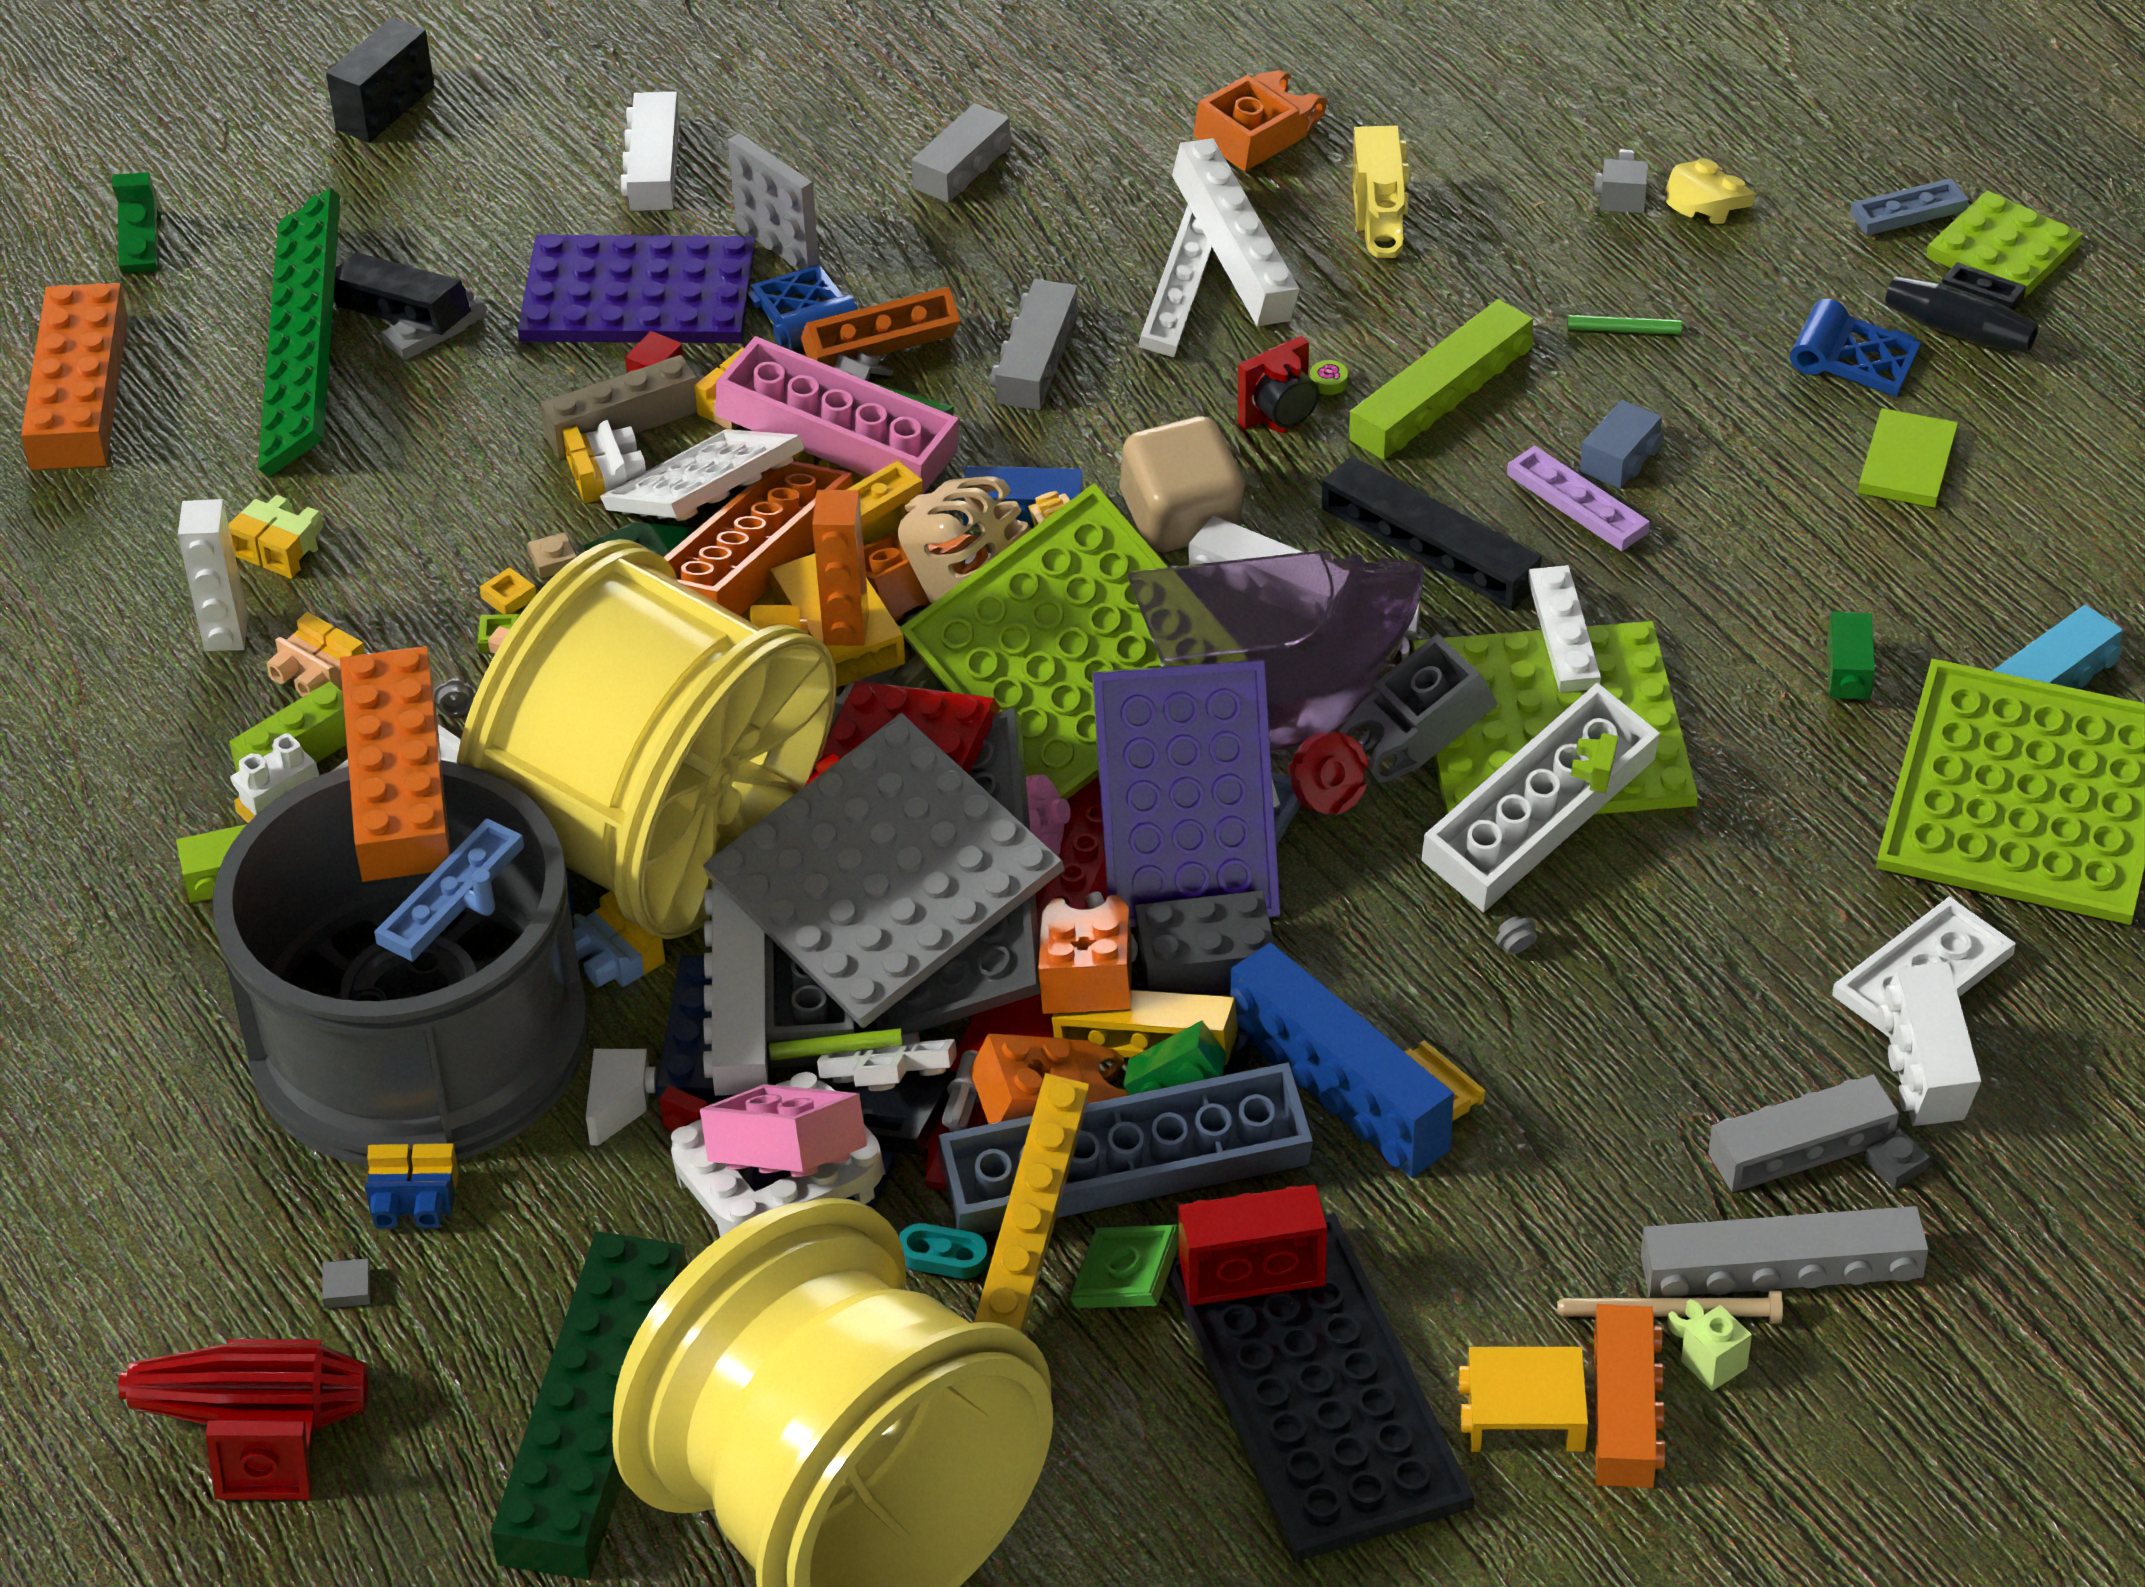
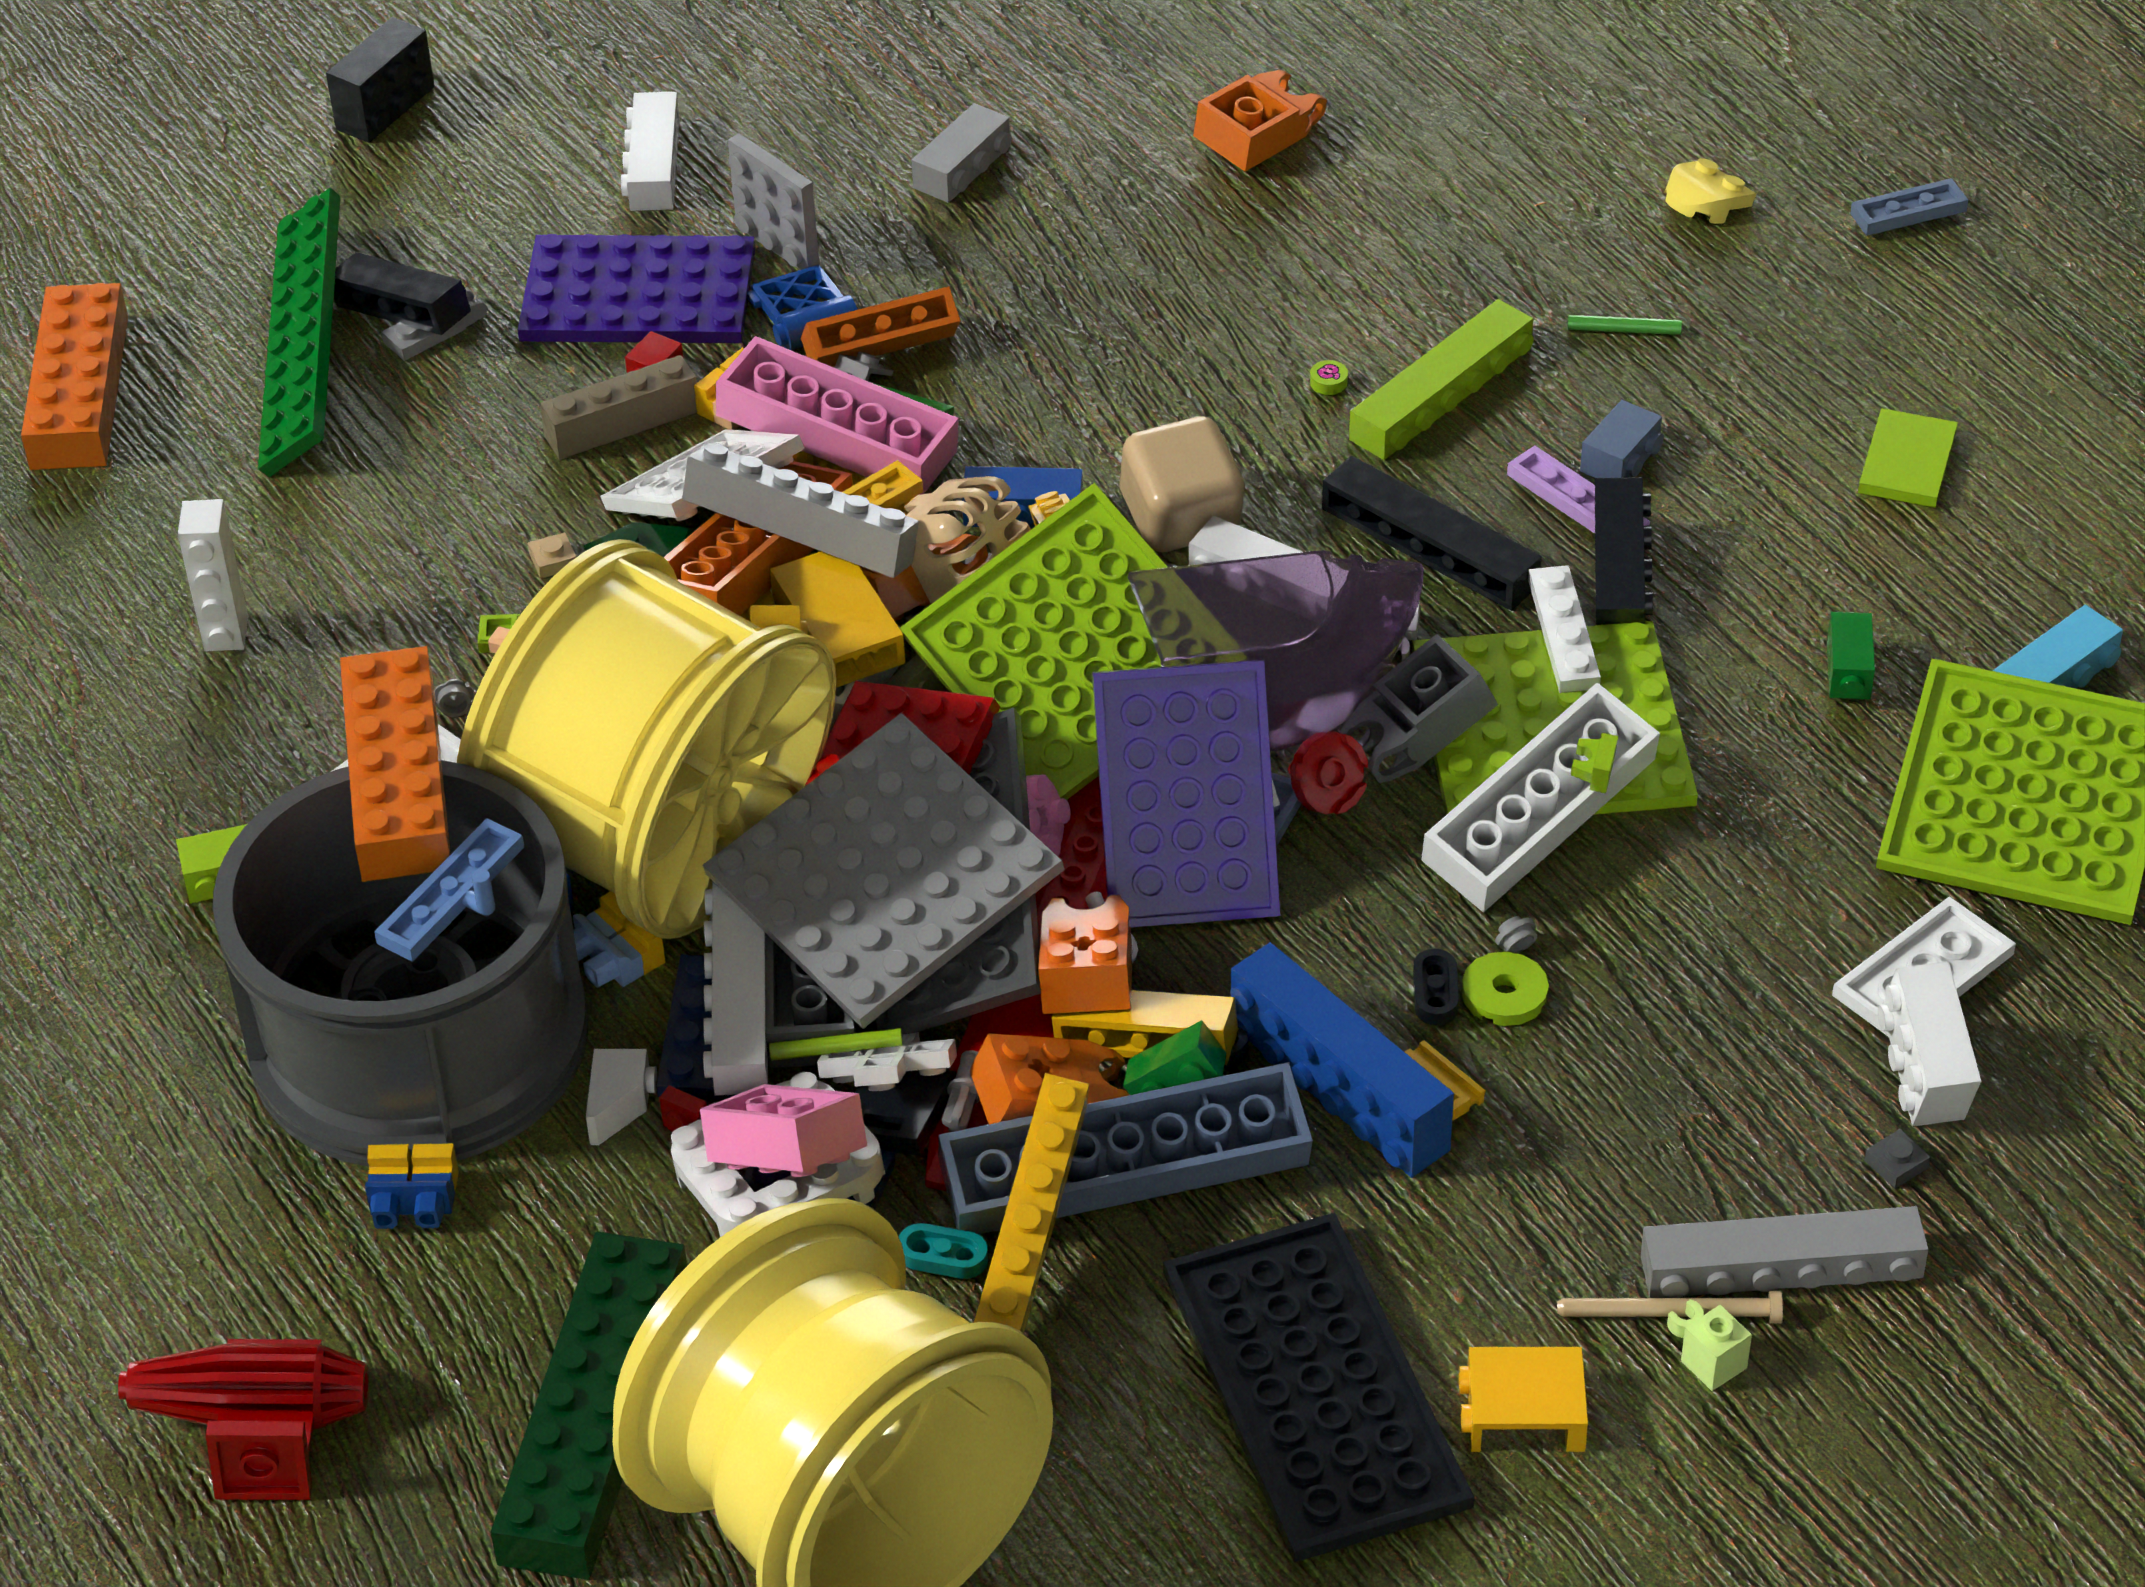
(137, 221): green bracket -> none
(271, 776): white hips -> none
(275, 535): hips -> none
(312, 655): light nougat hips -> none
(313, 721): lime brick -> none
(346, 1283): light grey tile -> none
(508, 591): yellow plate -> none
(602, 459): hips -> none
(800, 509): none -> light grey brick
(840, 567): orange brick -> none
(1035, 344): light grey brick -> none
(1126, 1266): bright green plate -> none
(1177, 288): white plate -> none
(1197, 941): dark grey brick -> none
(1235, 232): white brick -> none
(1252, 1244): red brick -> none
(1279, 386): piece -> none
(1380, 187): light yellow brick -> none
(1435, 986): none -> black plate
(1505, 969): none -> lime tile
(1620, 551): none -> black brick
(1622, 184): light grey brick -> none
(1626, 1396): orange brick -> none
(1801, 1133): light grey brick -> none
(1824, 342): blue piece -> none
(1968, 307): black plate -> none
(2005, 241): lime plate -> none

